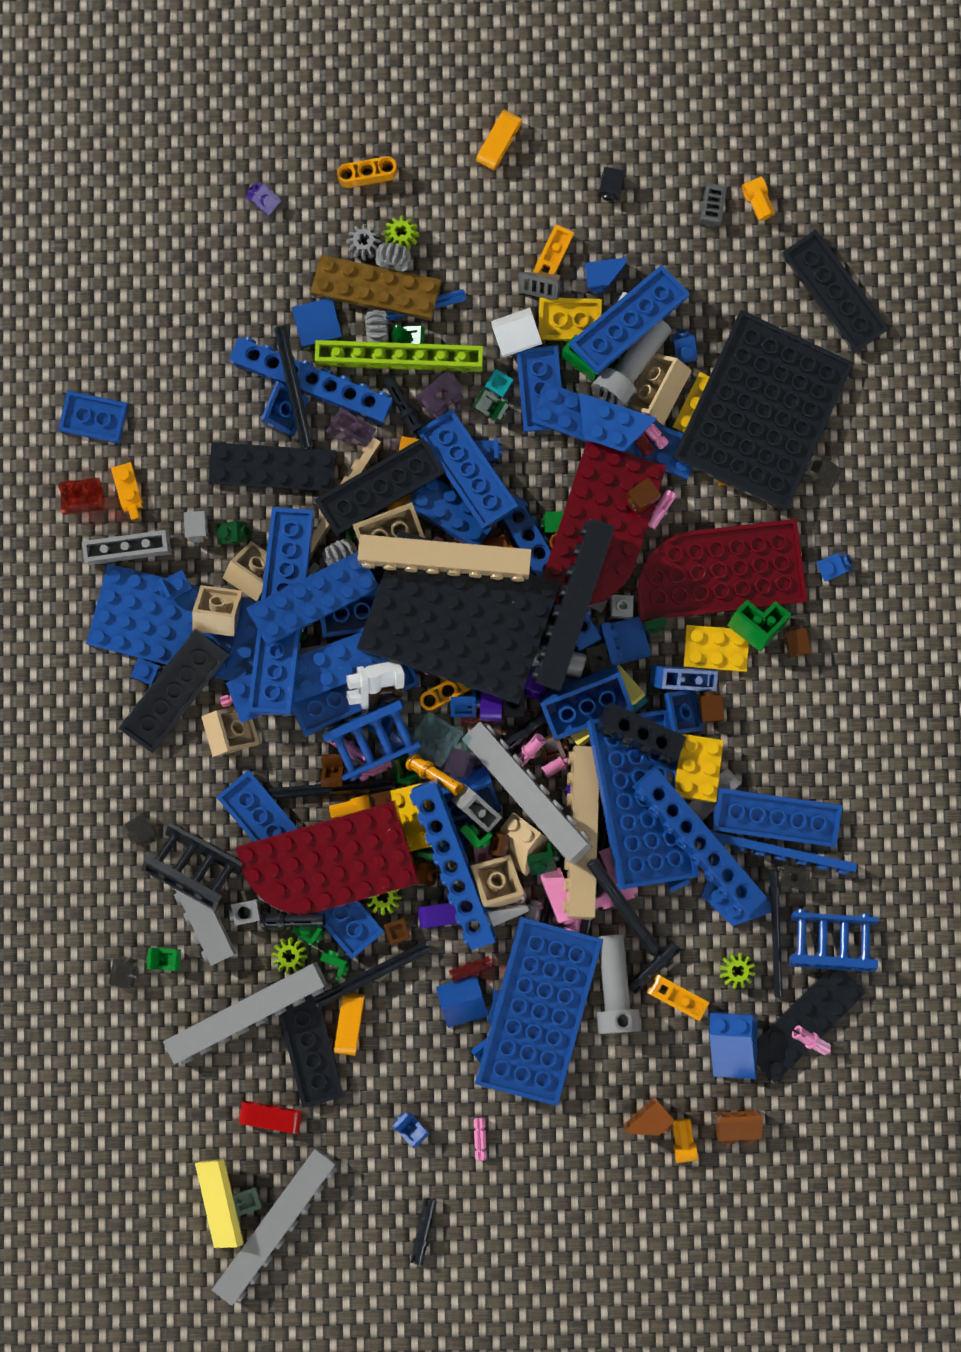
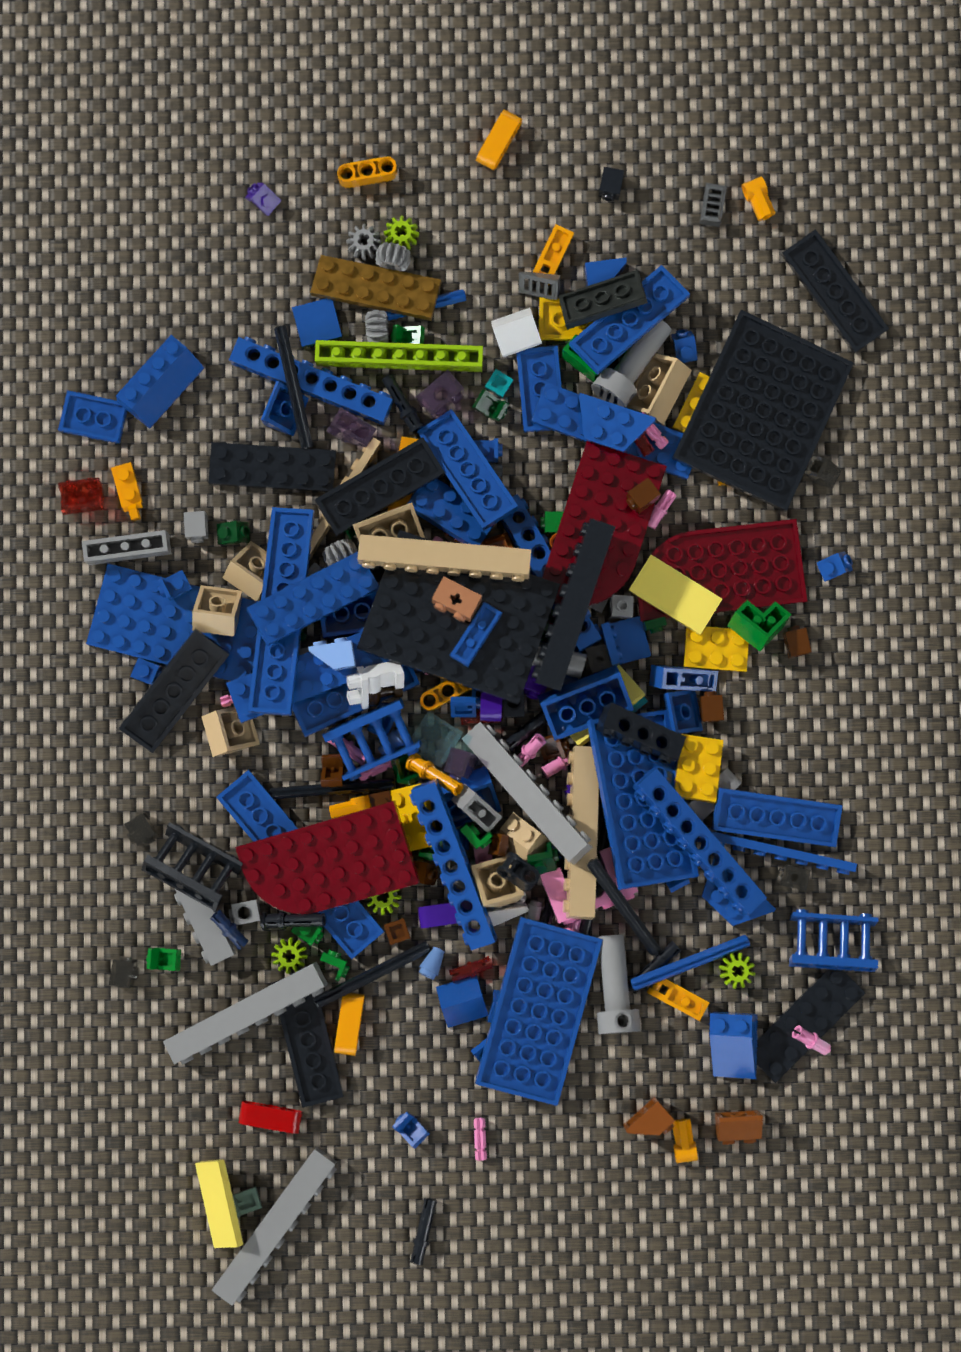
(159, 382): none -> blue slope
(229, 929): none -> dark blue pin
(336, 655): none -> light blue slope
(431, 965): none -> medium blue cone
(451, 590): none -> nougat brick
(476, 634): none -> blue tile
(517, 872): none -> black piece
(602, 299): none -> pearl dark grey tile
(675, 594): none -> light yellow tile
(690, 962): none -> blue axle
(775, 890): black bar -> none

